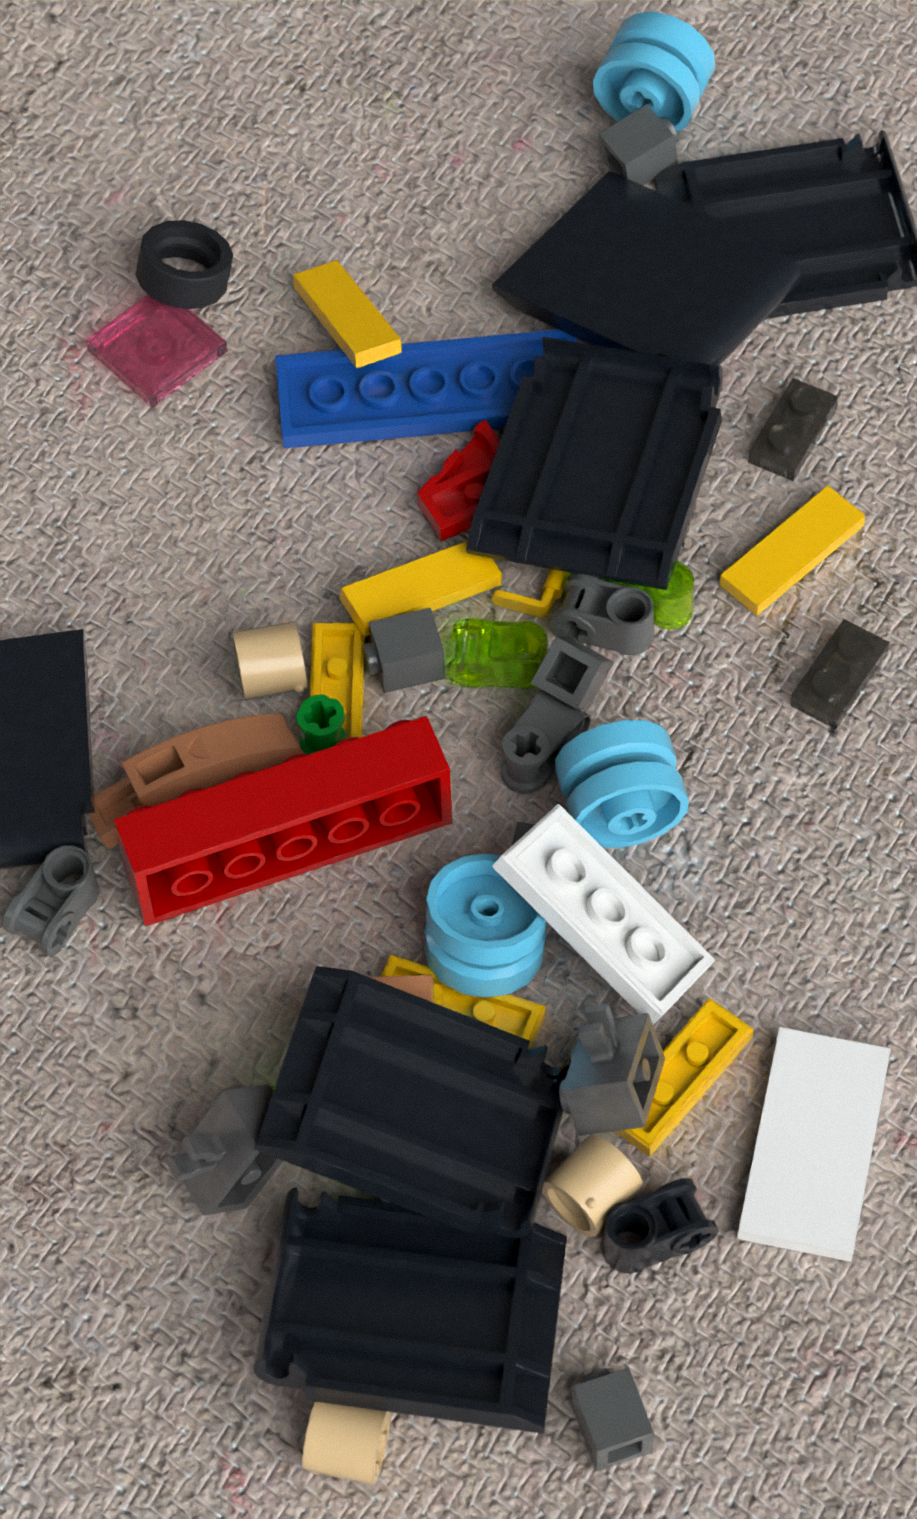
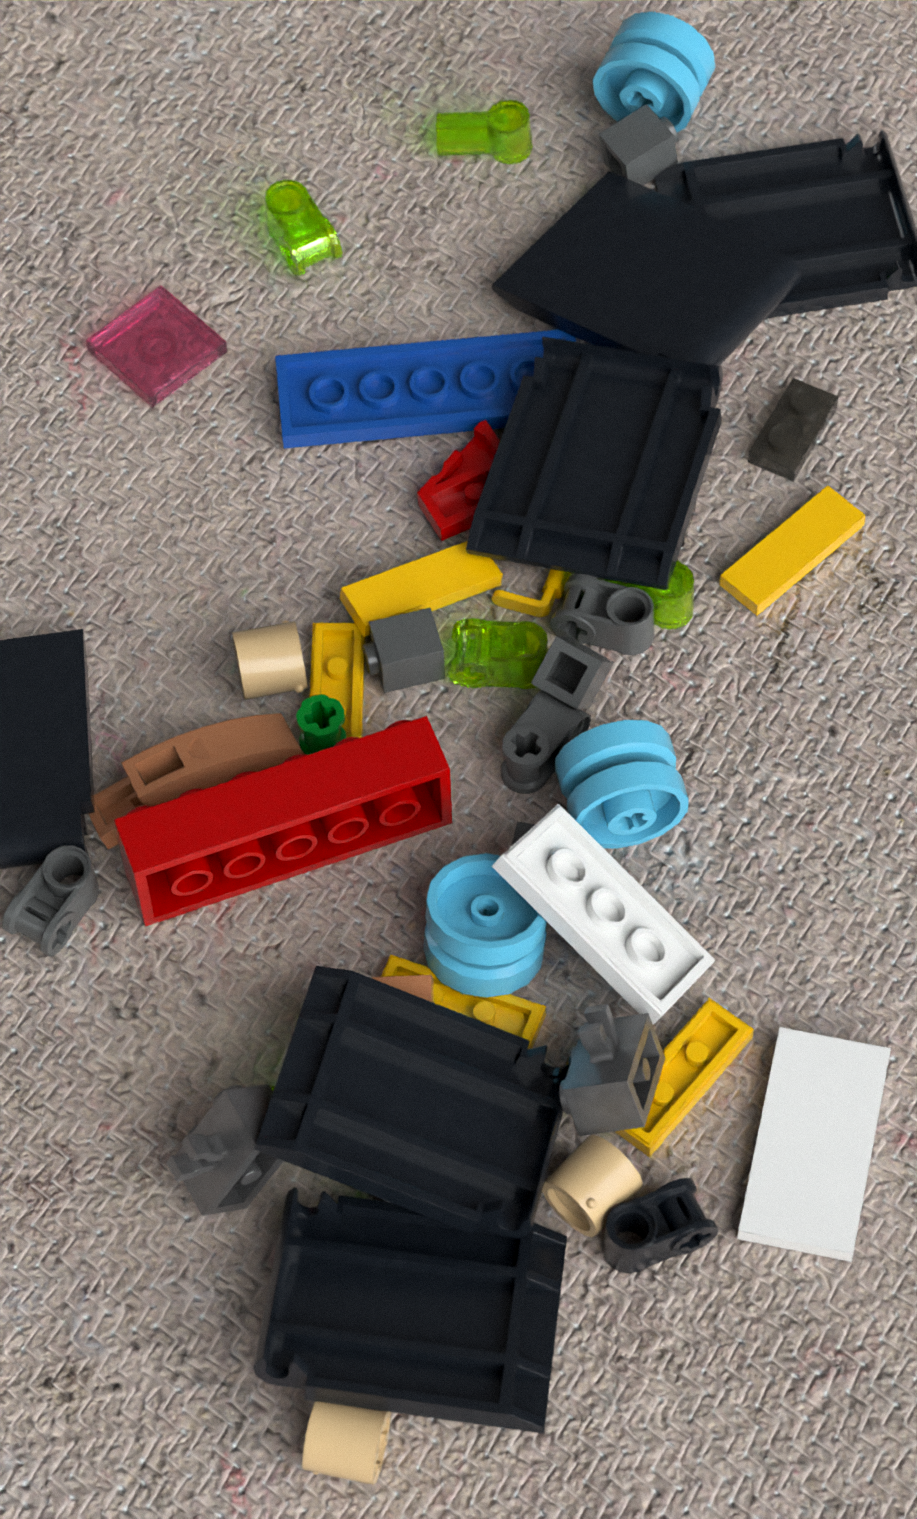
(177, 286): black tyre -> none
(299, 226): none -> clear neon green piece
(347, 314): yellow tile -> none
(499, 132): none -> clear neon green piece
(612, 1417): dark grey brick -> none
(839, 674): clear smoke plate -> none

